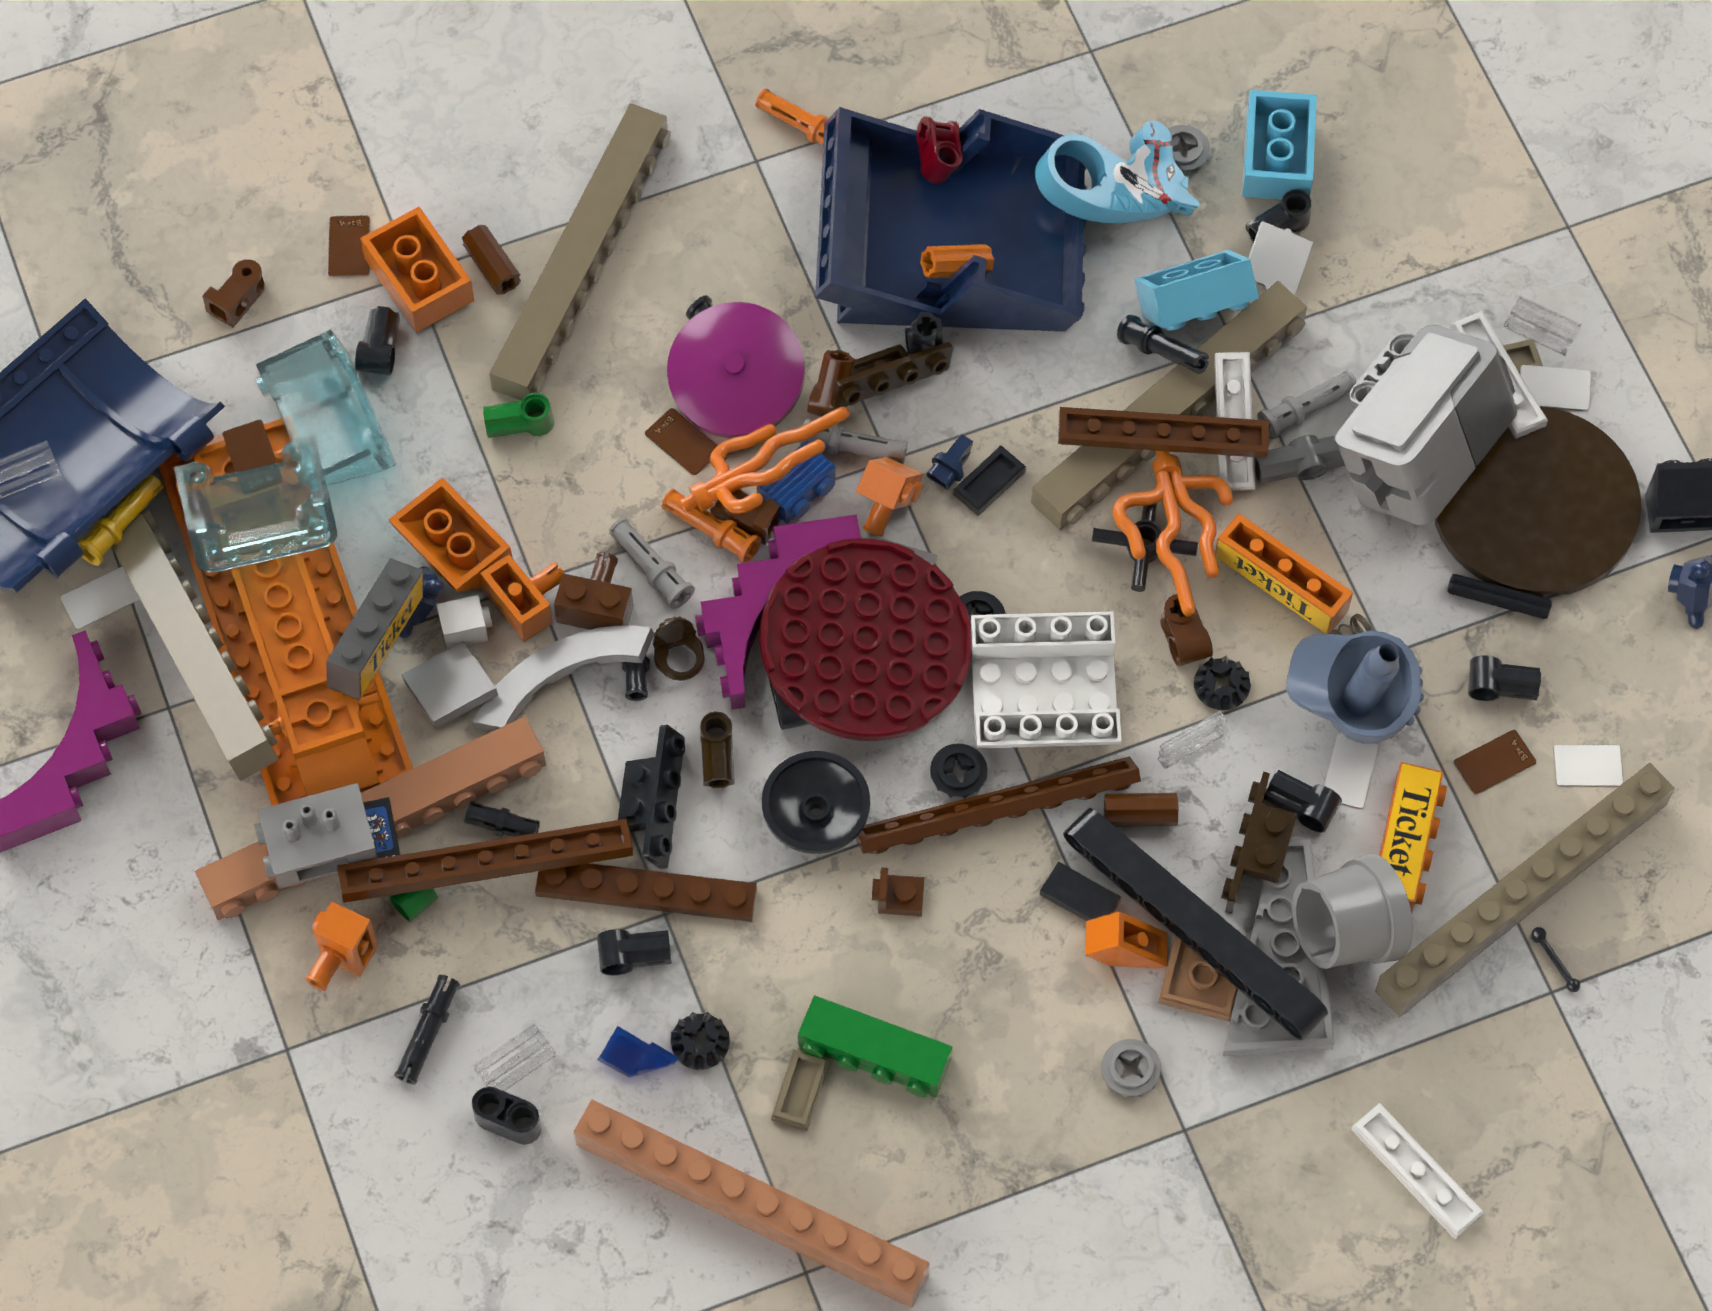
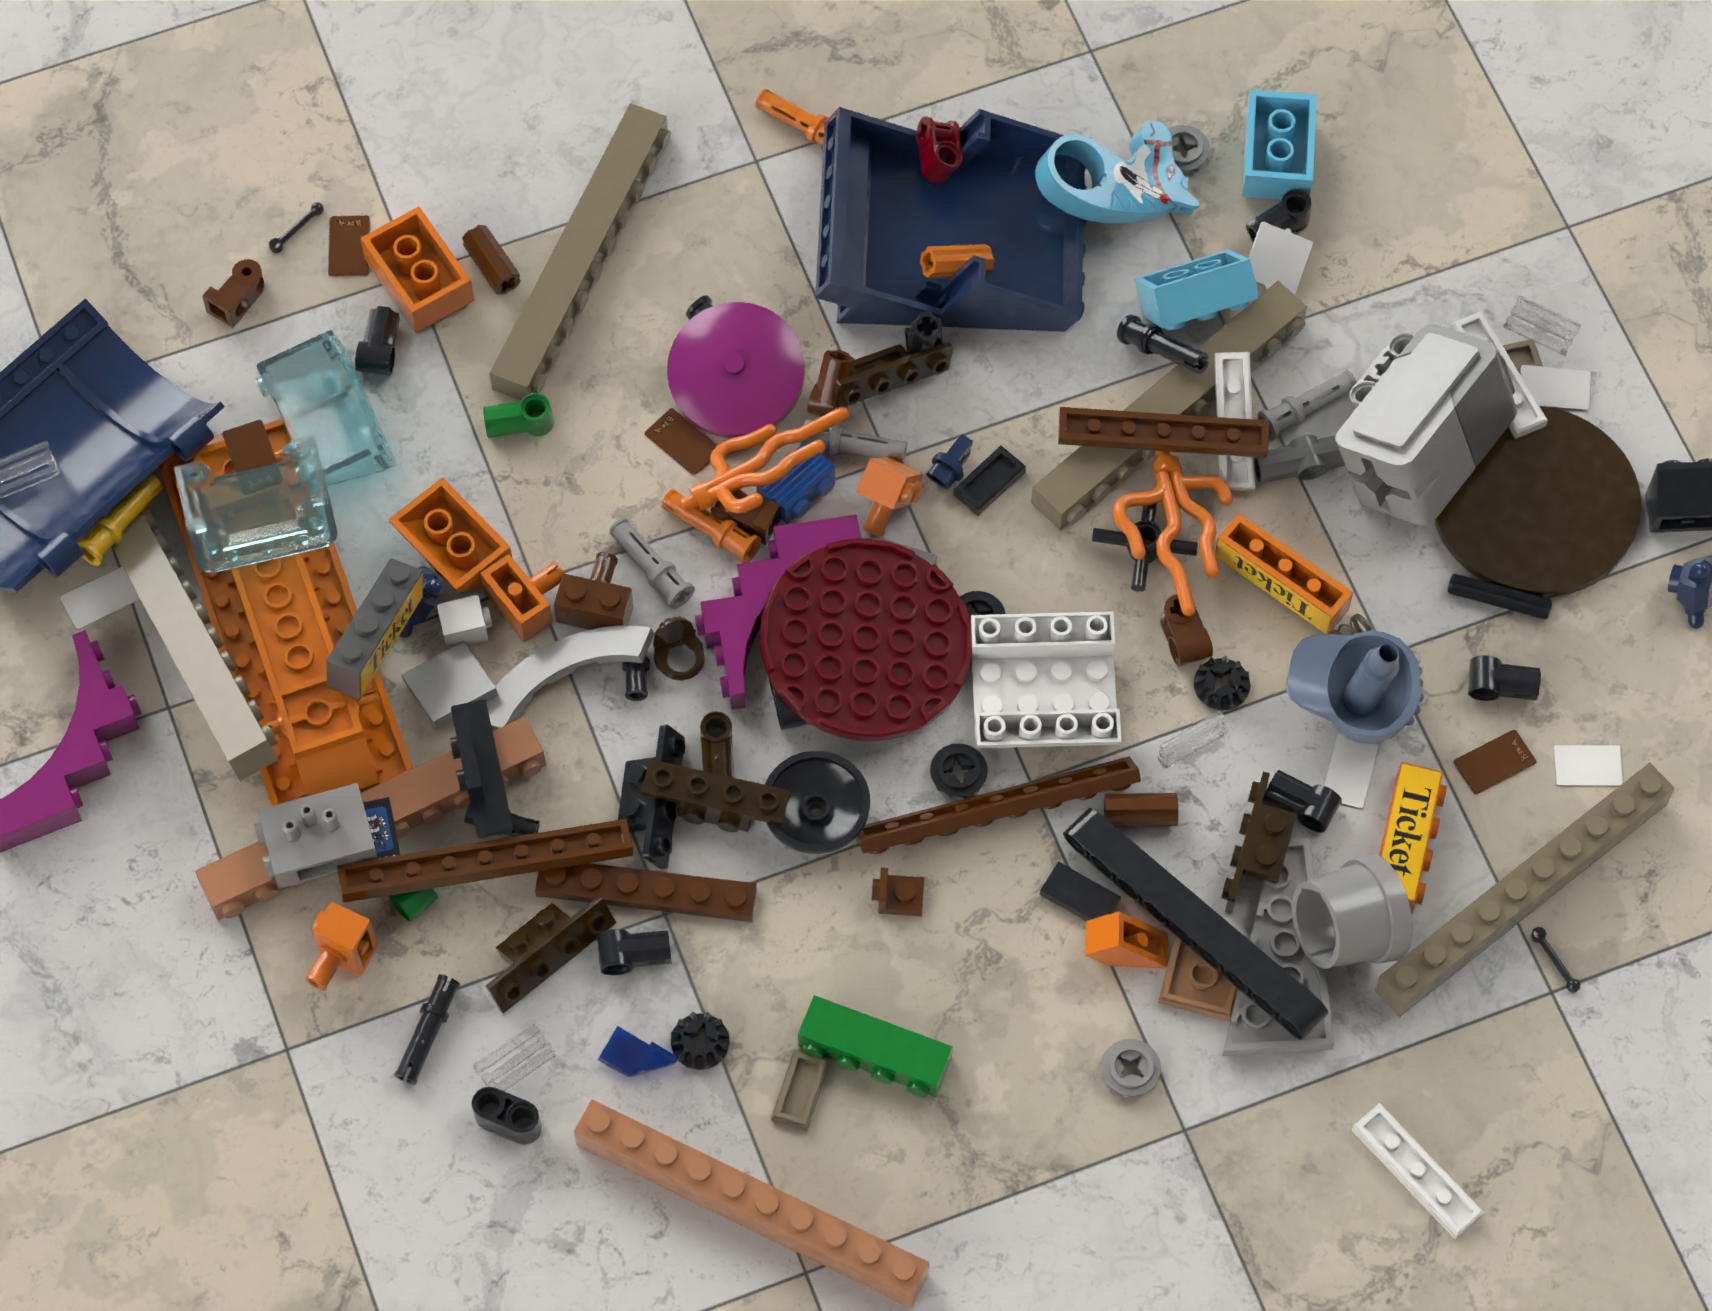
(276, 244): none -> black hinge
(481, 768): none -> black bracket
(544, 947): none -> dark brown bracket
(715, 797): none -> dark brown bracket

